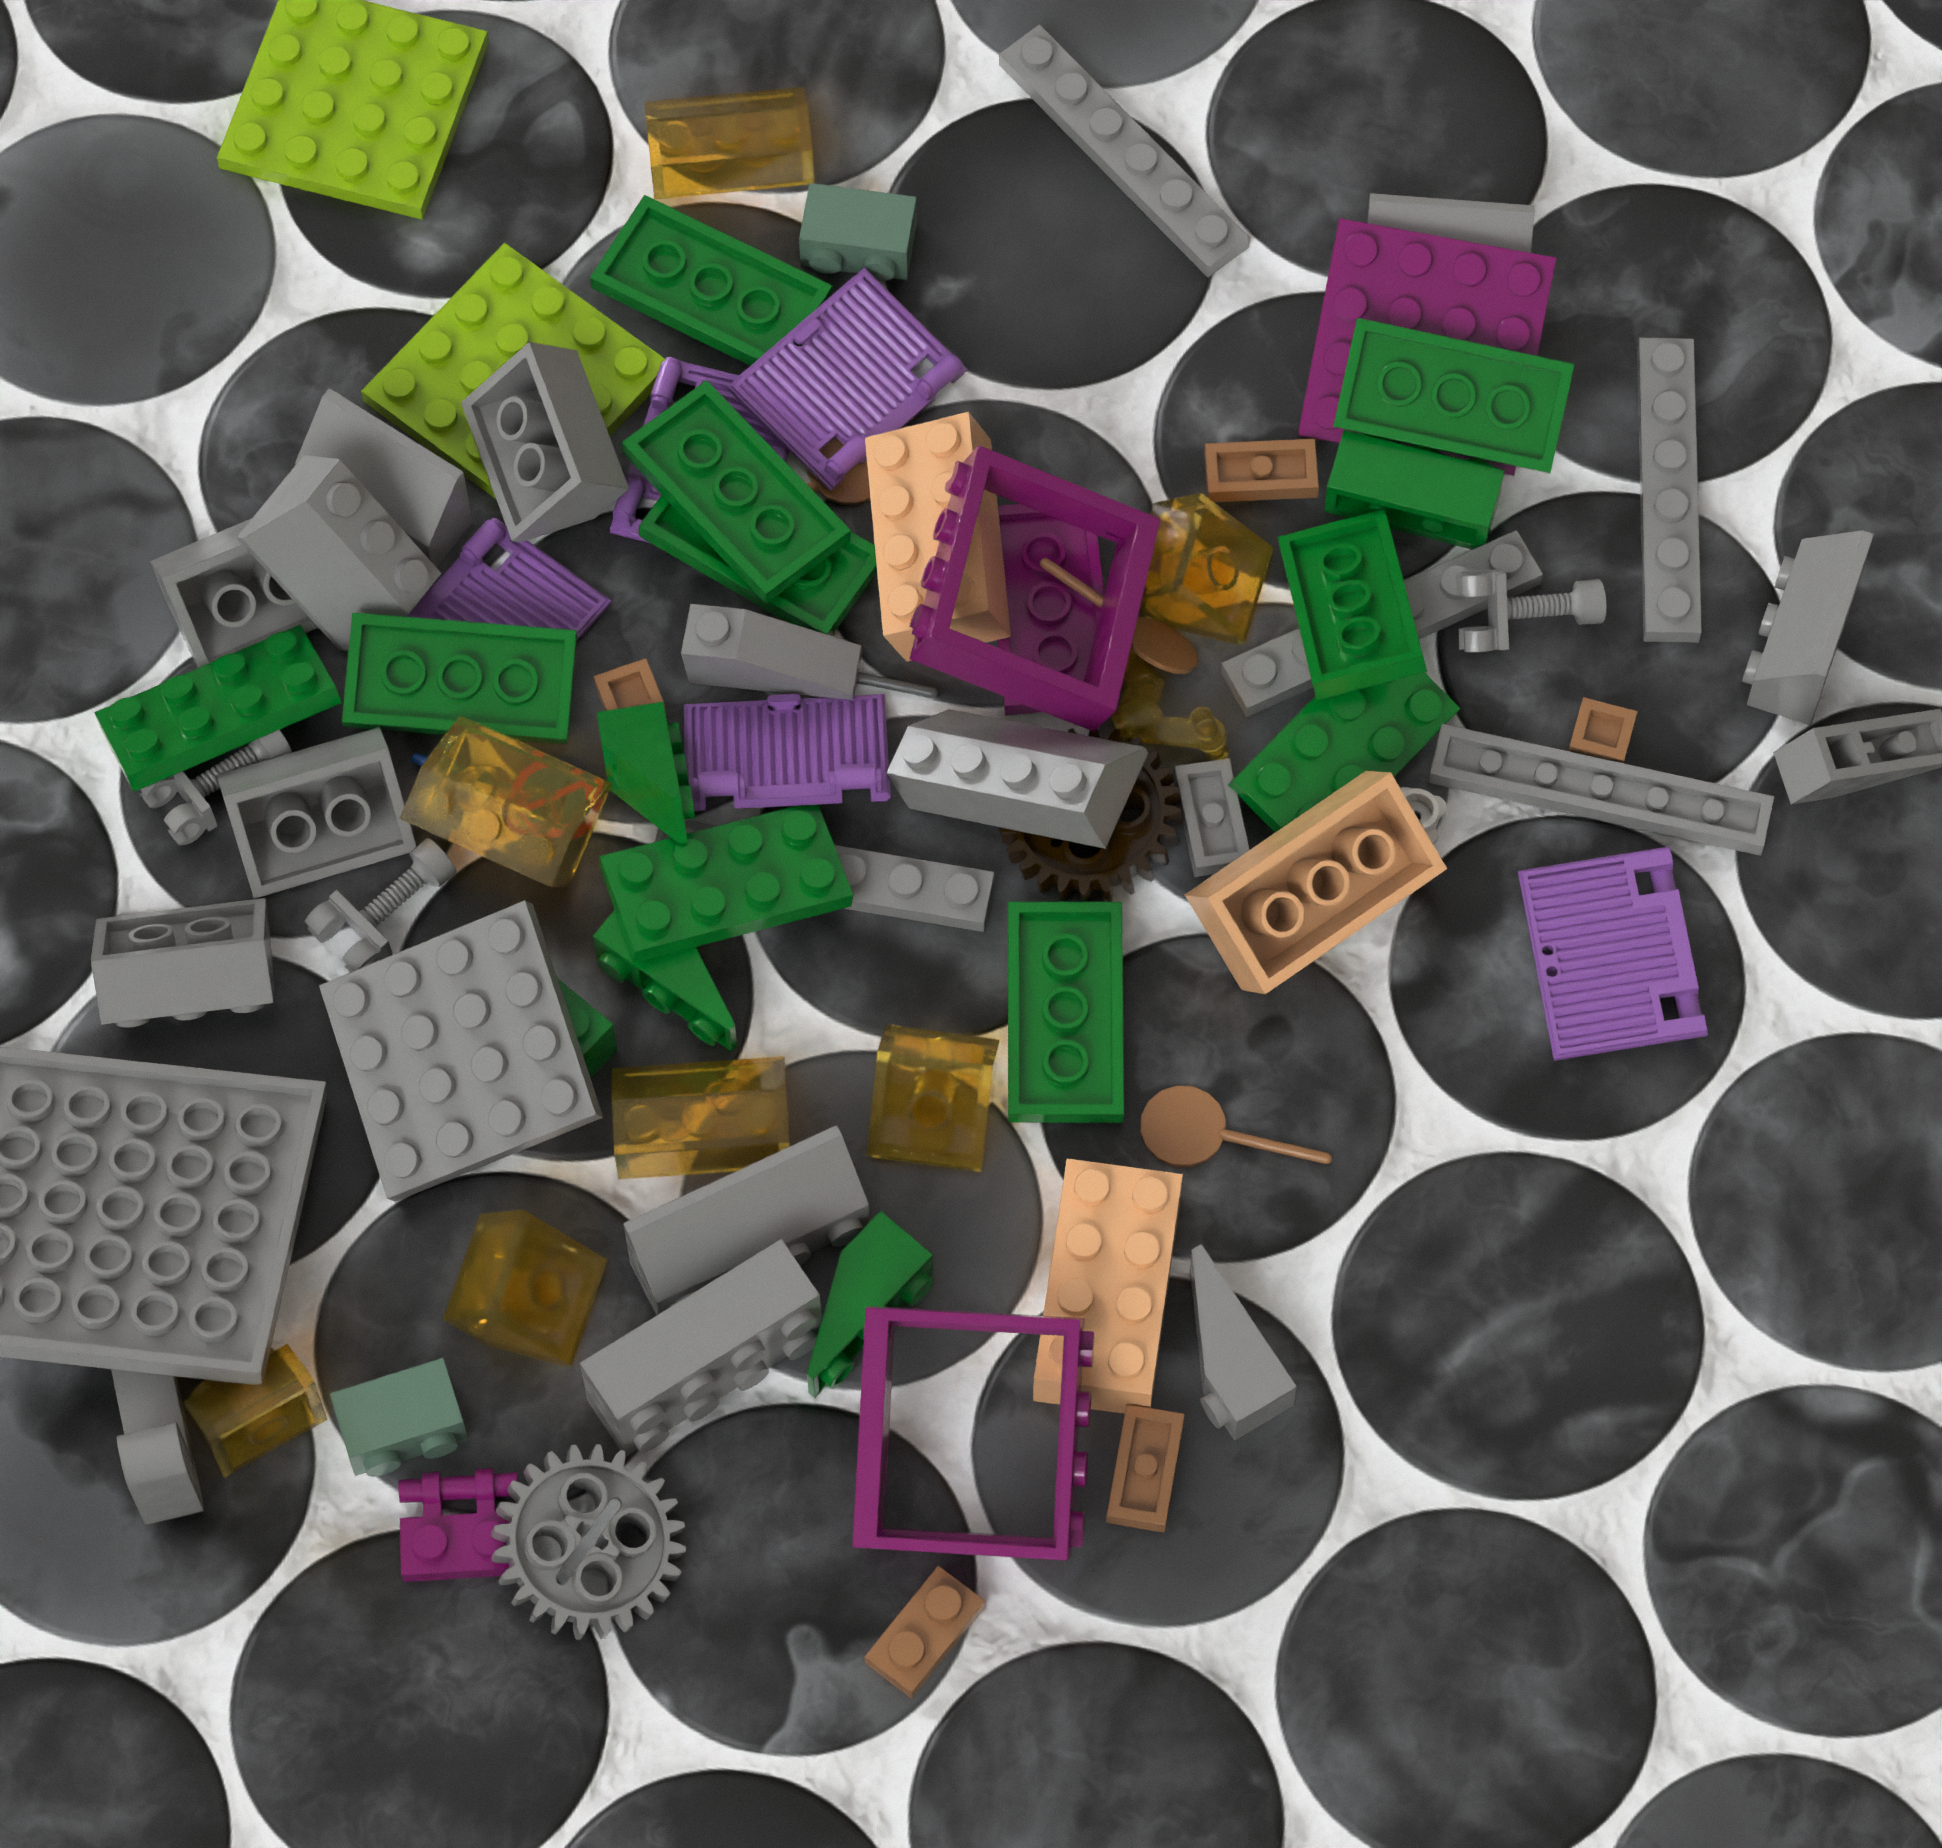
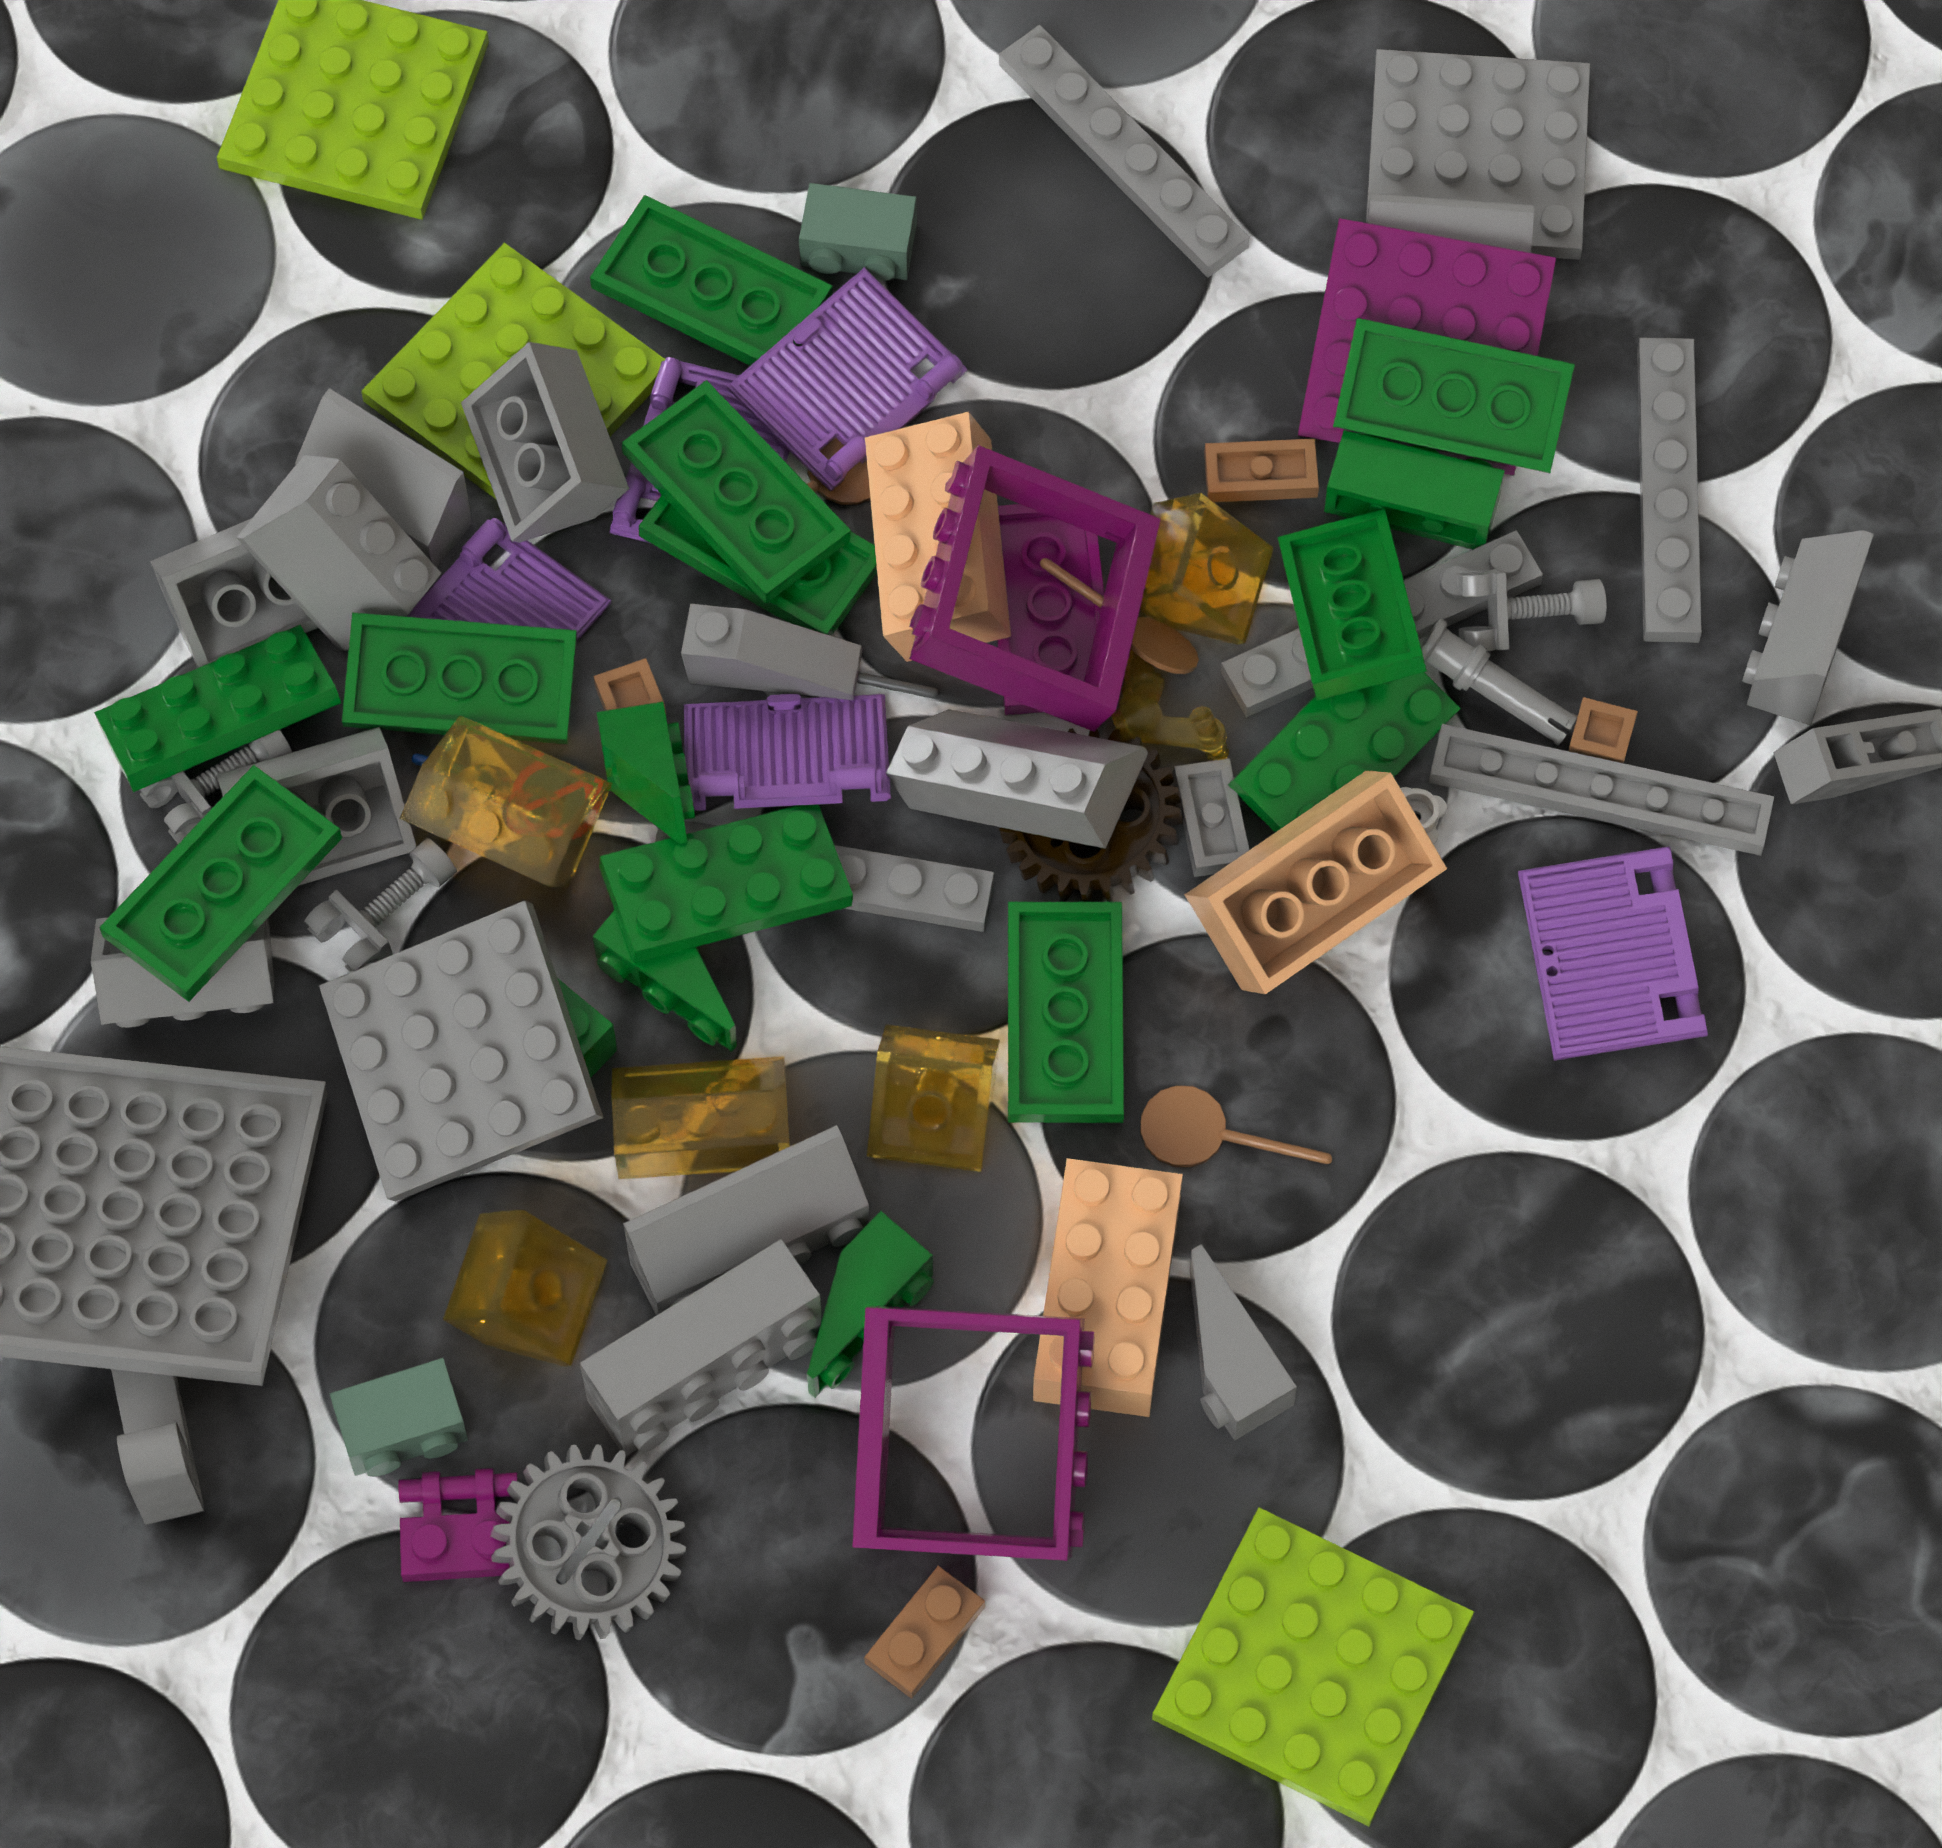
(221, 883): none -> green plate
(251, 1420): clear yellow slope -> none
(729, 142): clear yellow slope -> none
(1145, 1468): medium nougat plate -> none
(1313, 1666): none -> lime plate
(1470, 667): none -> light grey pin
(1485, 136): none -> light grey plate

